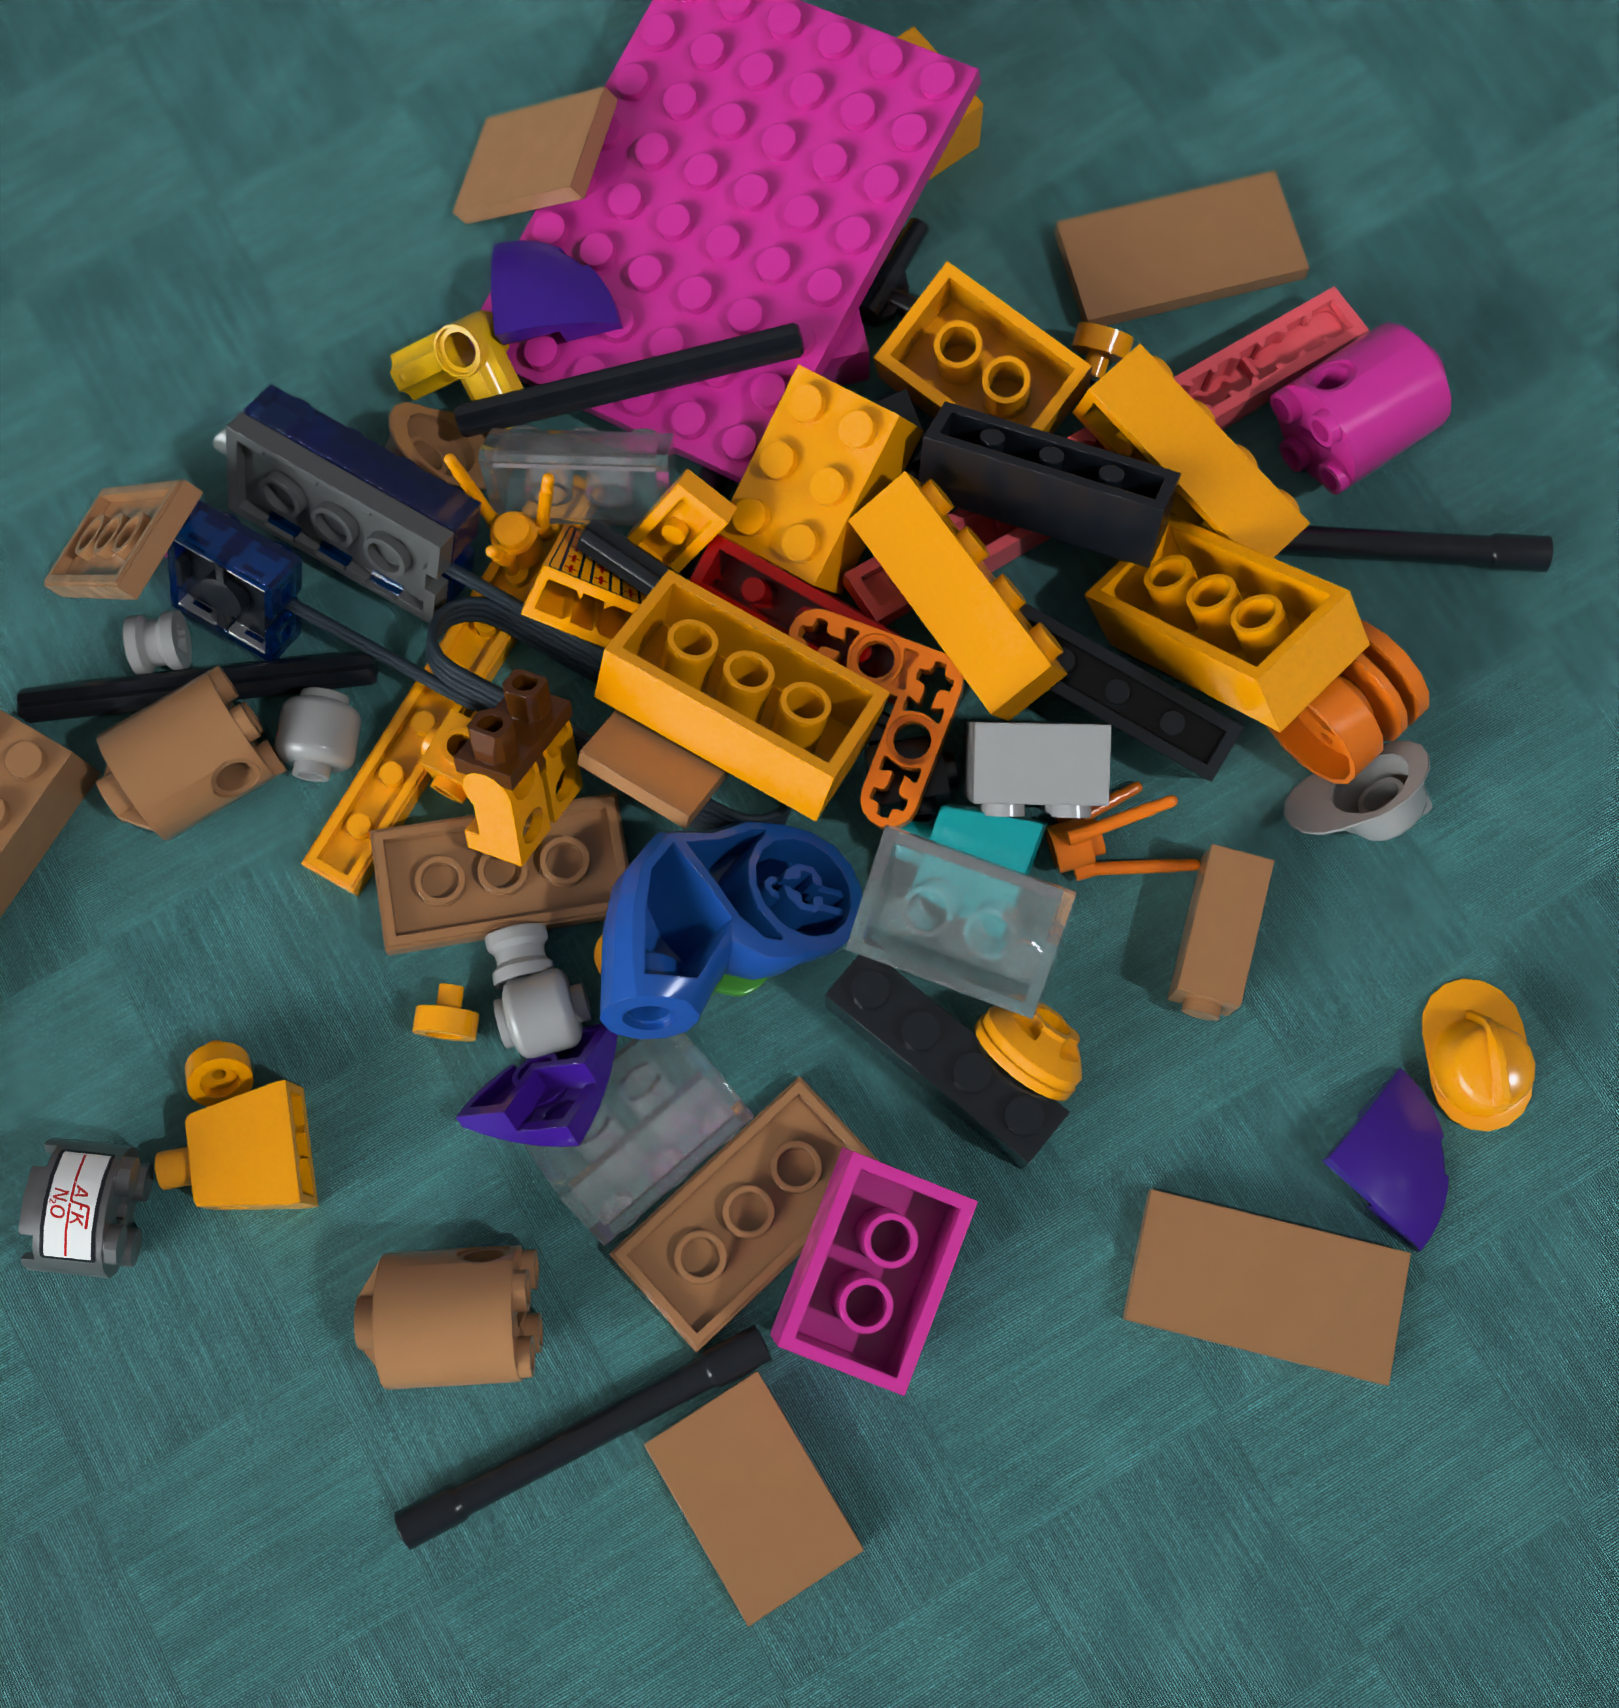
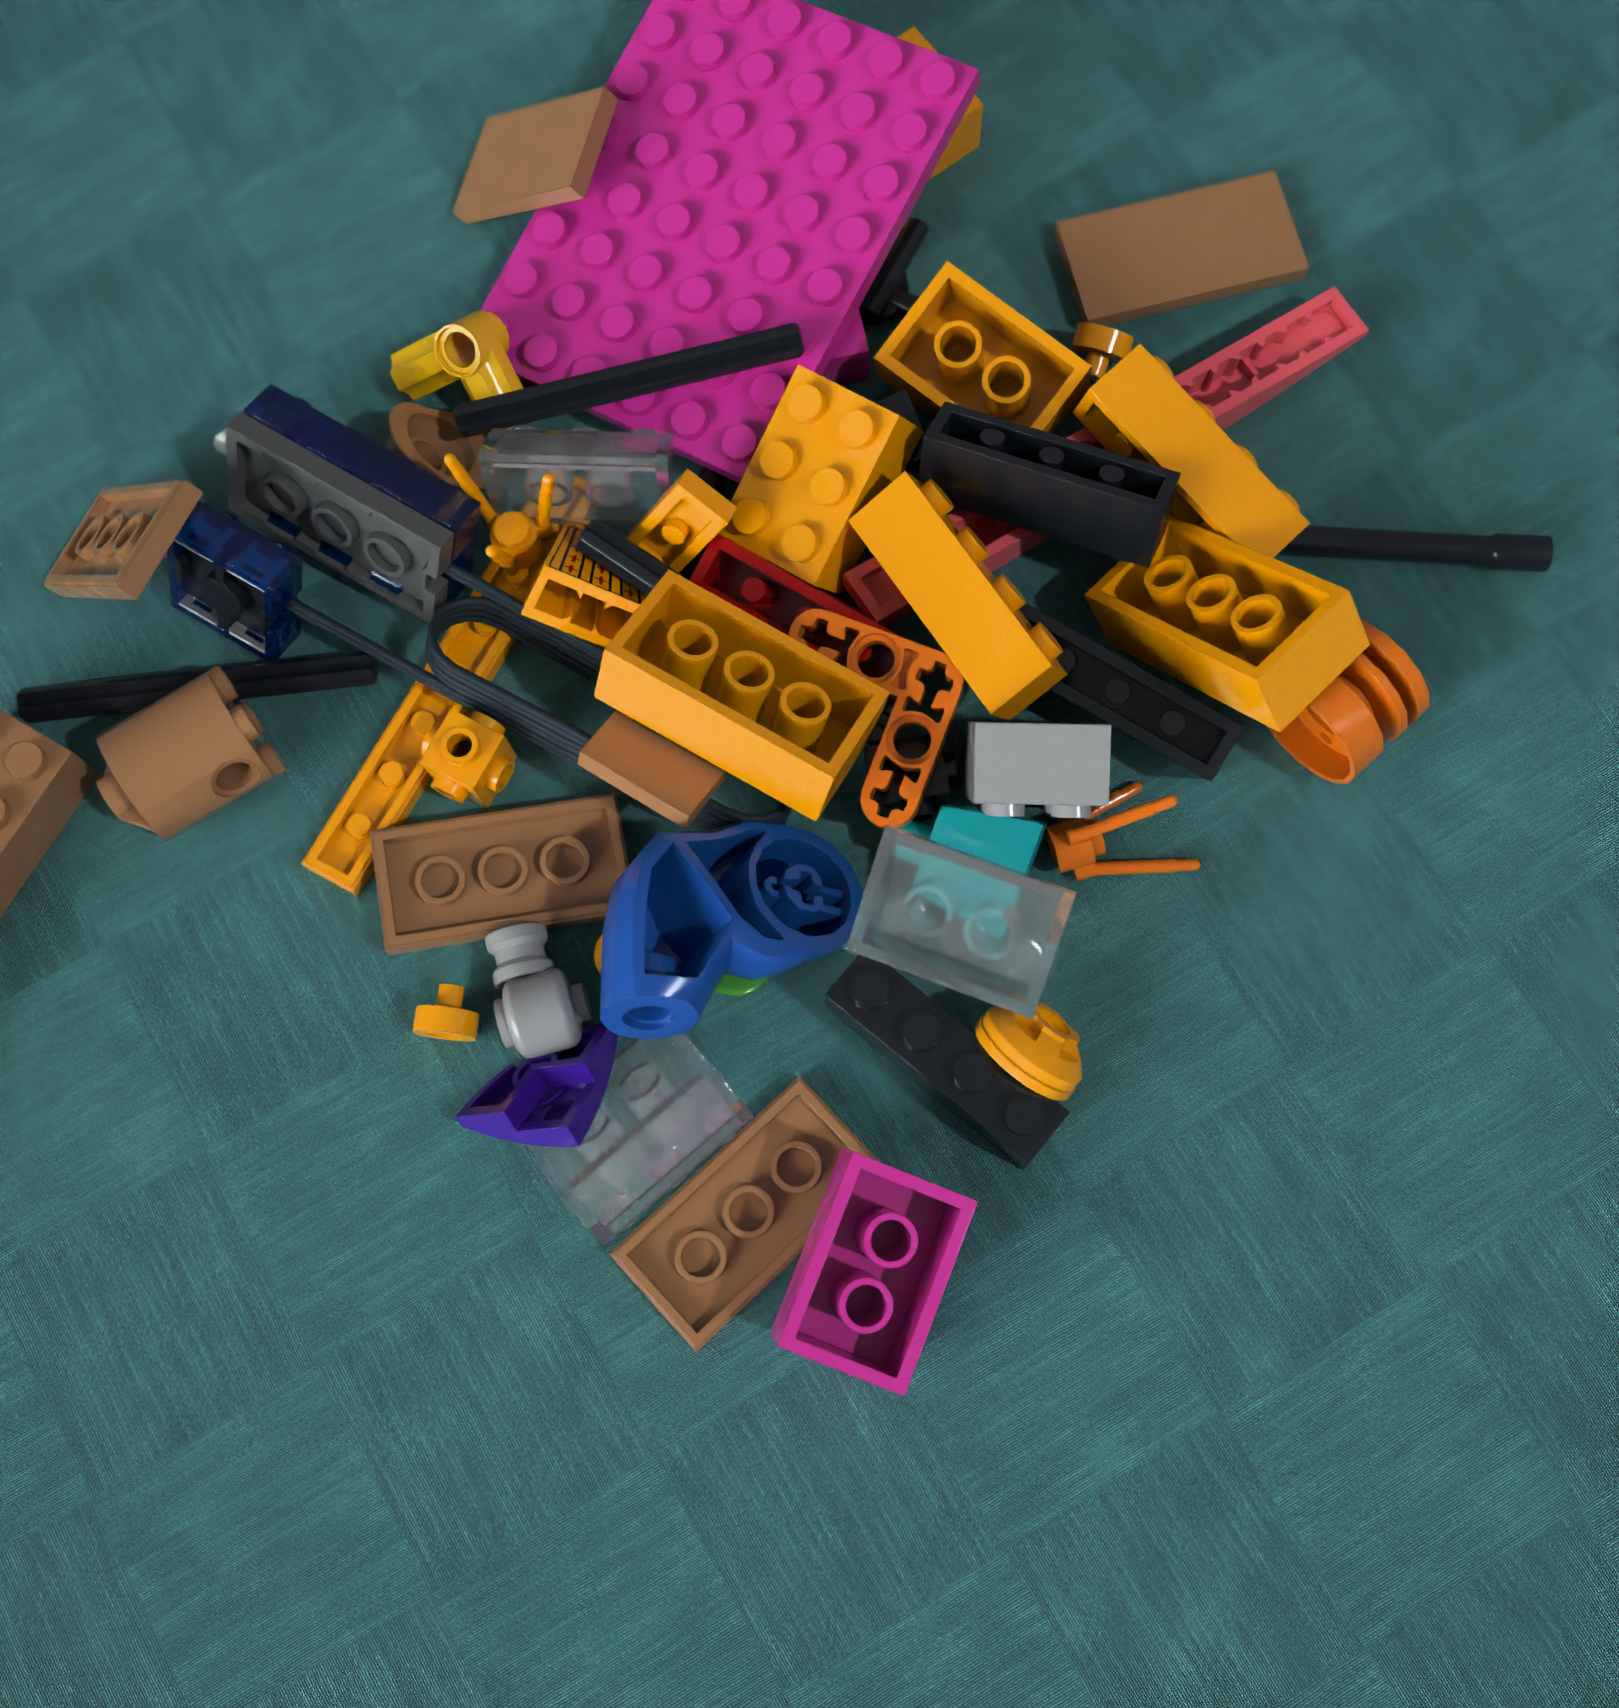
(84, 1208): brick -> none
(157, 642): light grey wheel -> none
(218, 1072): light orange tile -> none
(246, 1153): light orange torso -> none
(318, 734): light grey head -> none
(451, 1317): medium nougat cylinder -> none
(458, 1501): black piece -> none
(514, 768): hips -> none
(547, 292): dark purple brick -> none
(753, 1498): medium nougat tile -> none
(1220, 932): medium nougat brick -> none
(1267, 1287): medium nougat tile -> none
(1362, 406): dark pink cylinder -> none
(1374, 805): light grey piece -> none
(1396, 1160): dark purple brick -> none
(1477, 1055): light orange piece -> none

